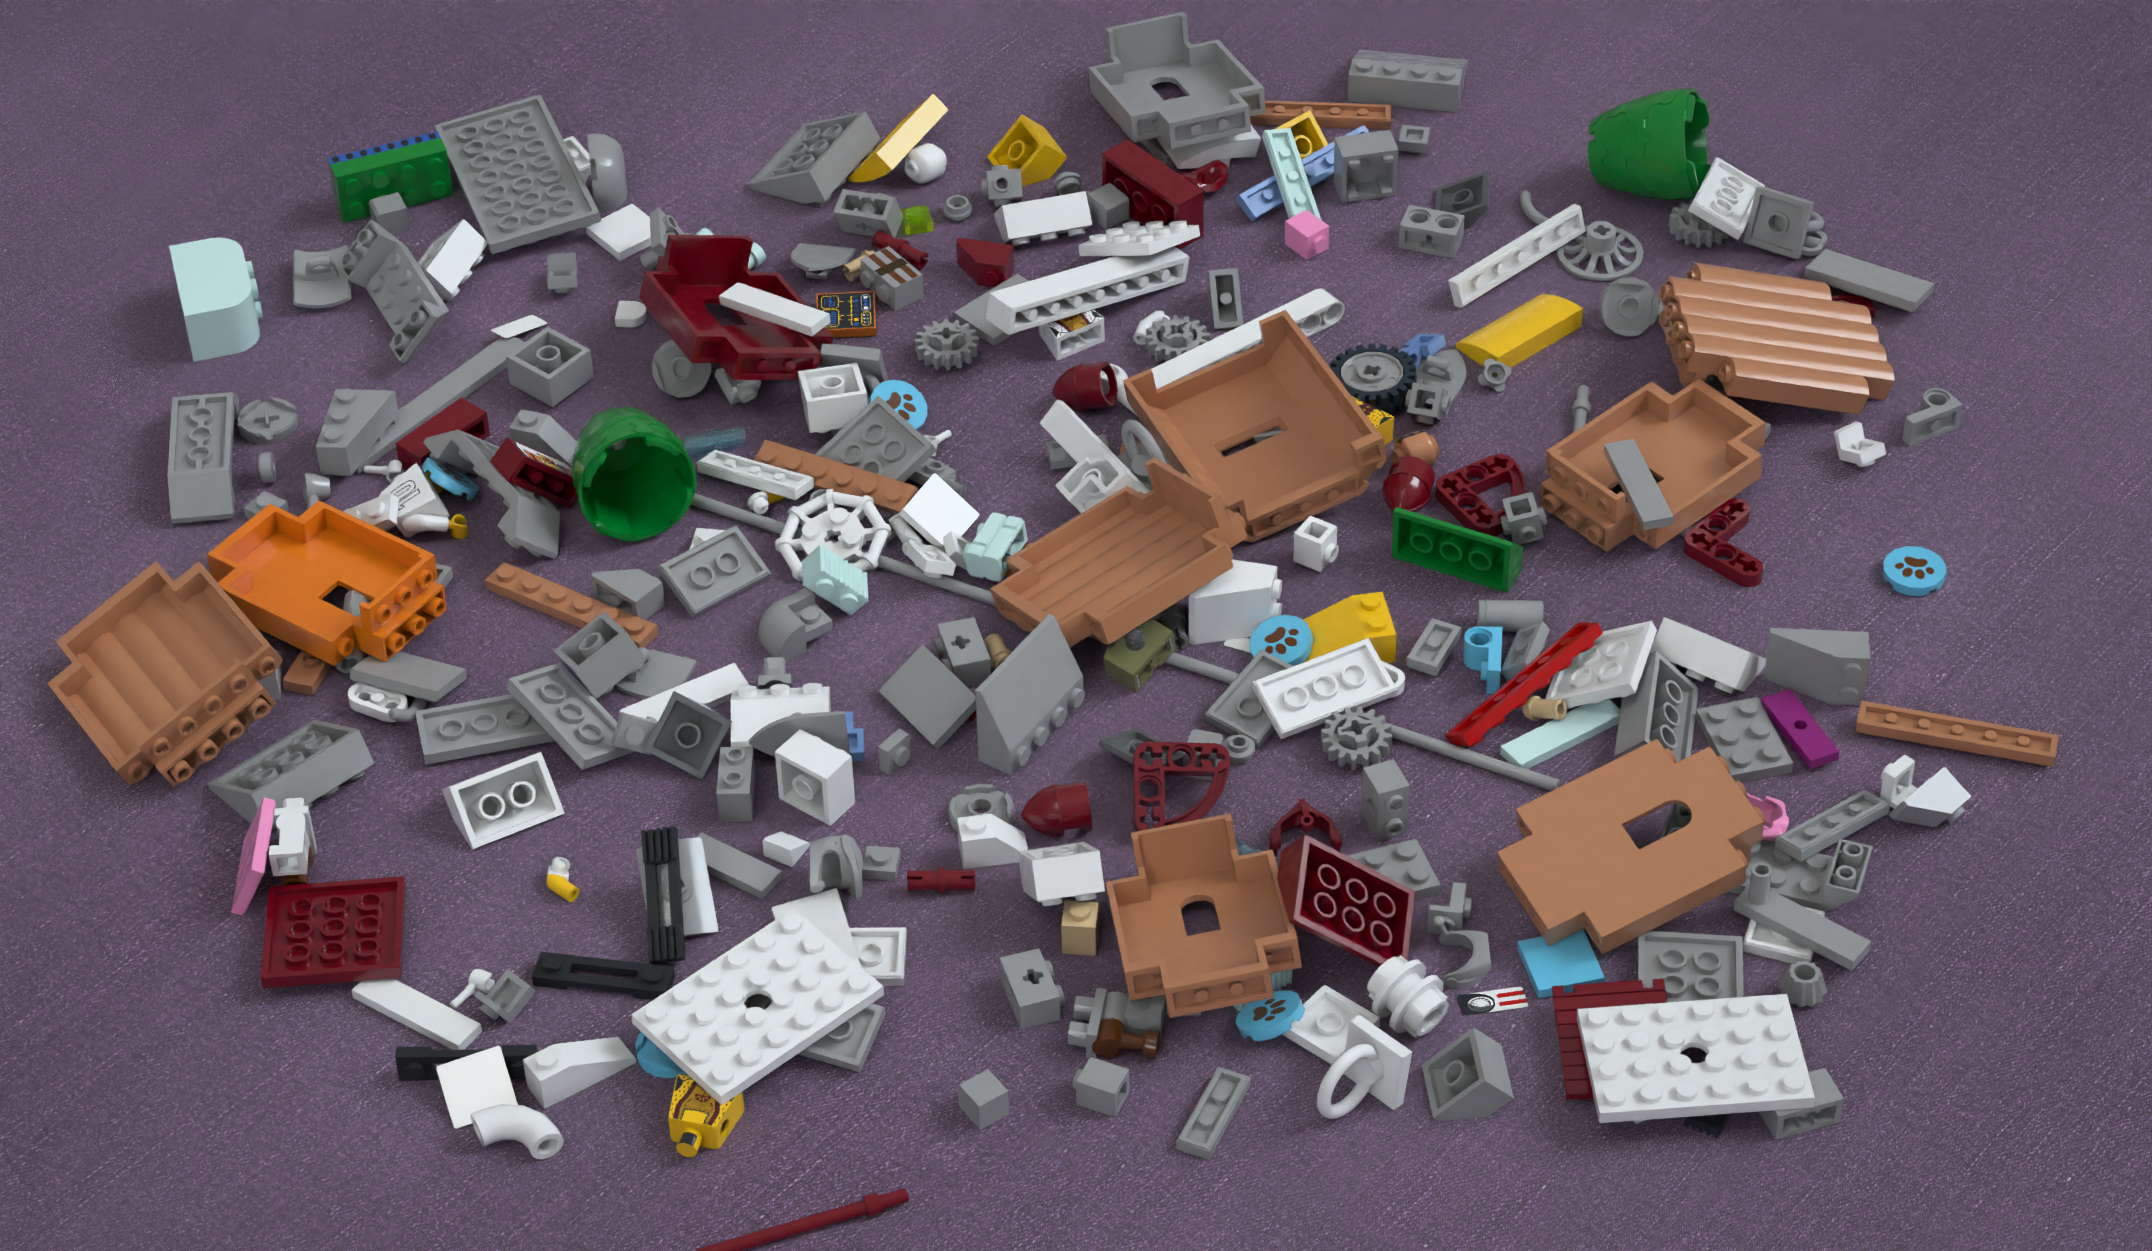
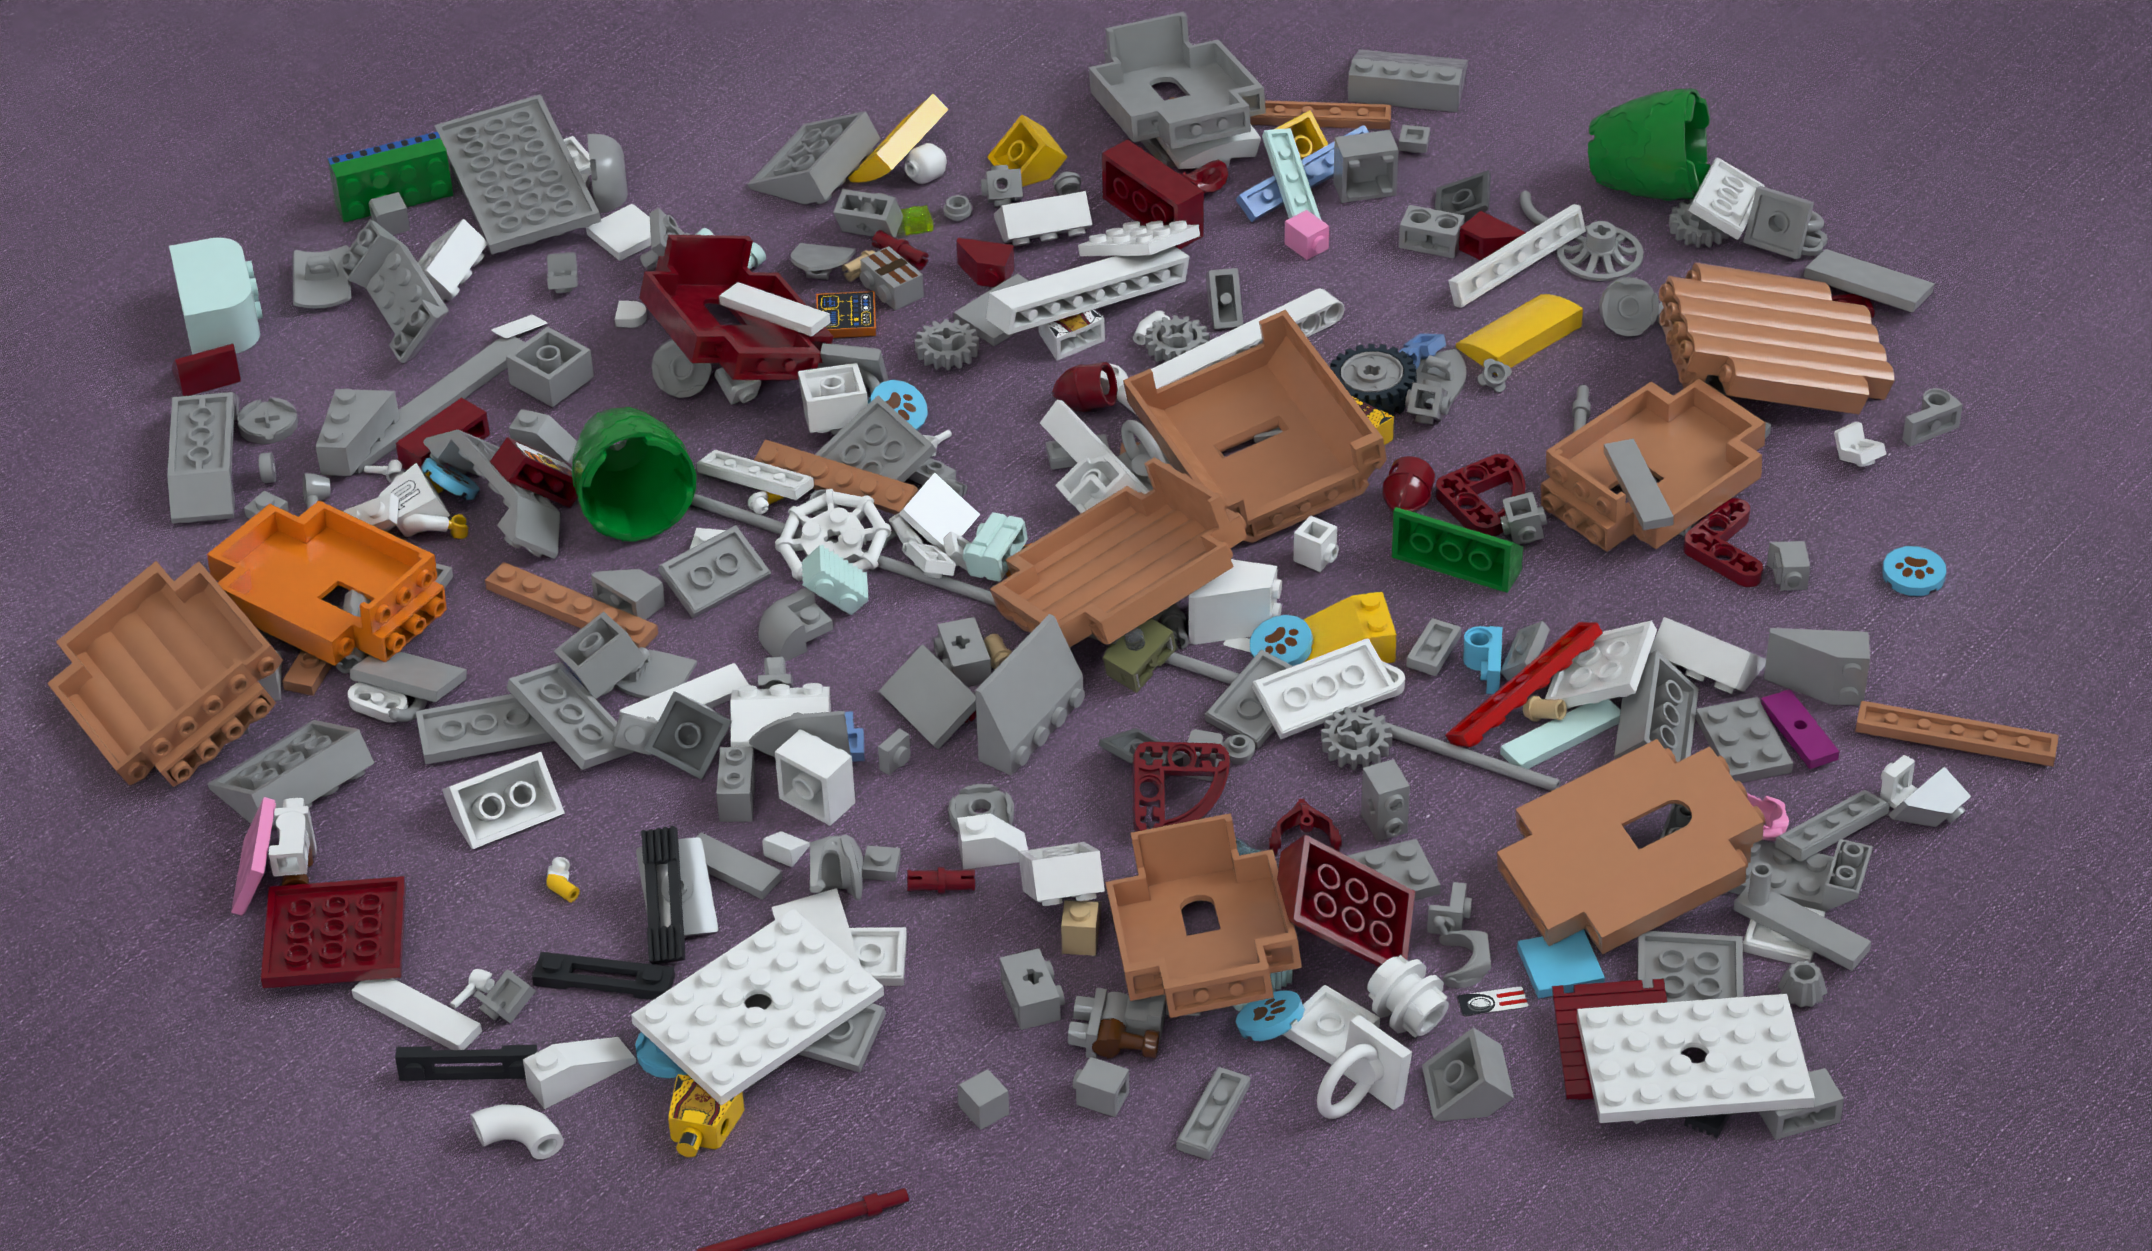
(206, 370): none -> dark red slope
(475, 1084): white sticker -> none
(715, 440): clear light blue pin -> none
(1059, 809): dark red helmet -> none
(1108, 206): light grey piece -> none
(1418, 445): nougat head -> none
(1485, 235): none -> dark red slope
(1509, 614): light grey pin -> none
(1789, 564): none -> light grey window

